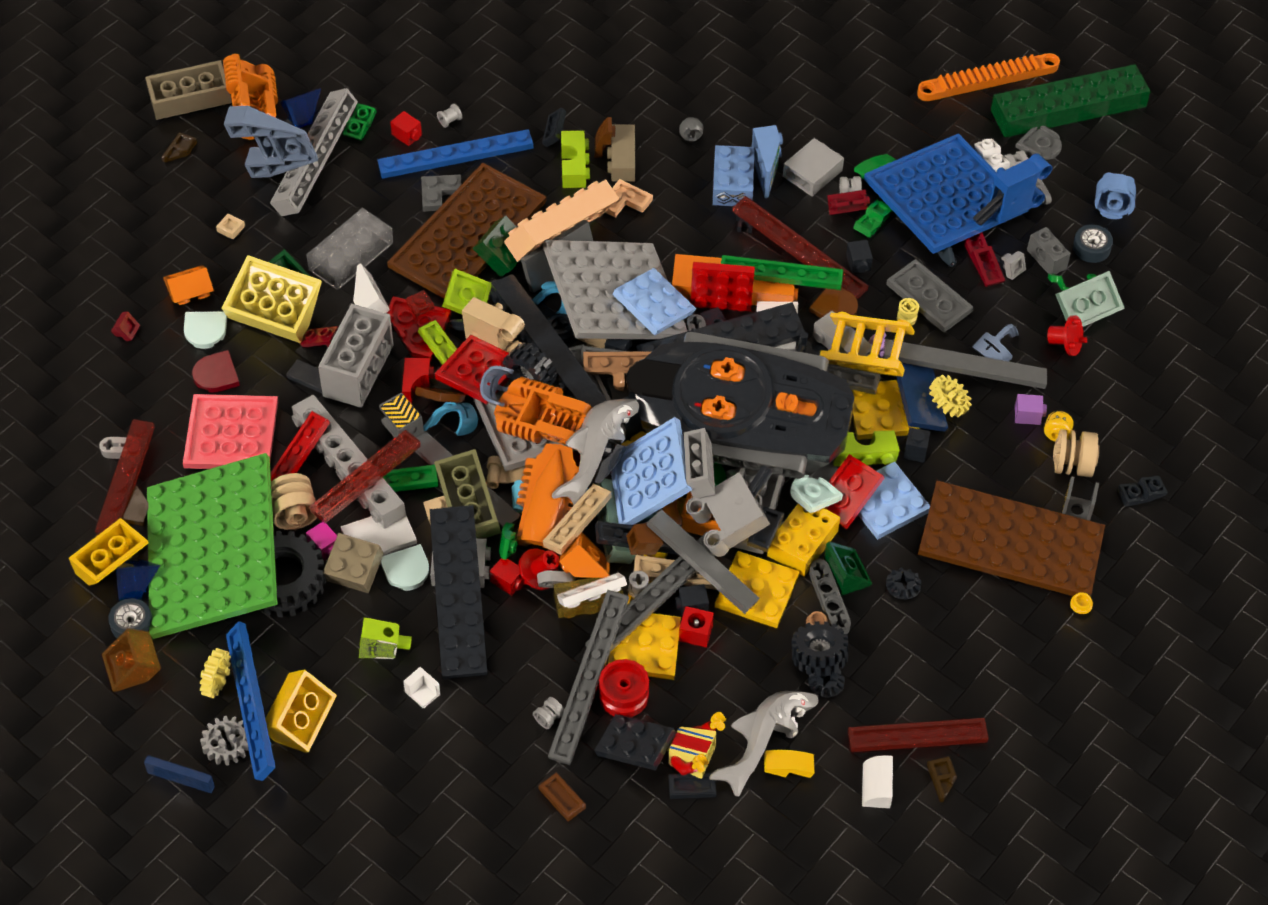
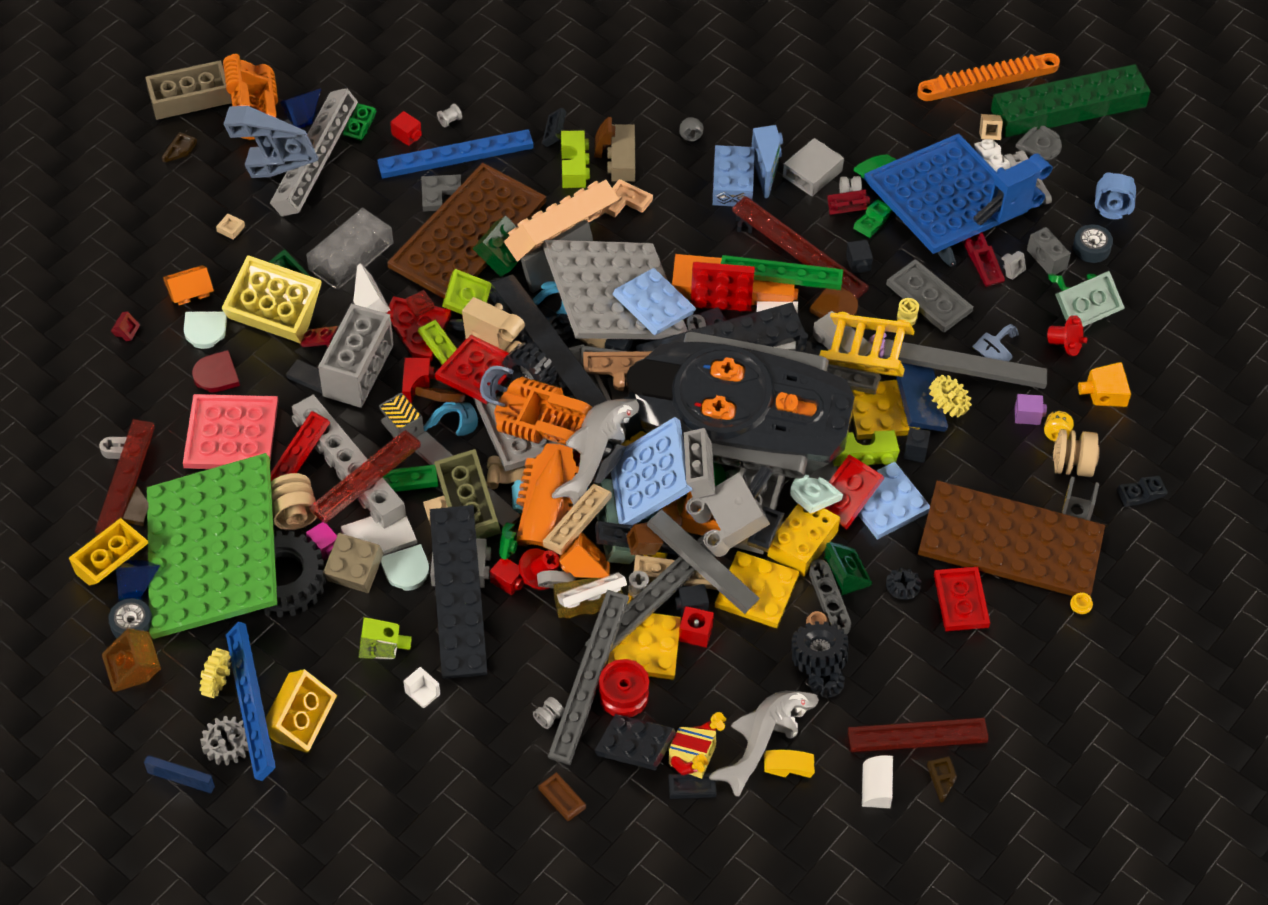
(961, 599): none -> red plate
(990, 127): none -> tan brick
(1107, 386): none -> light orange torso

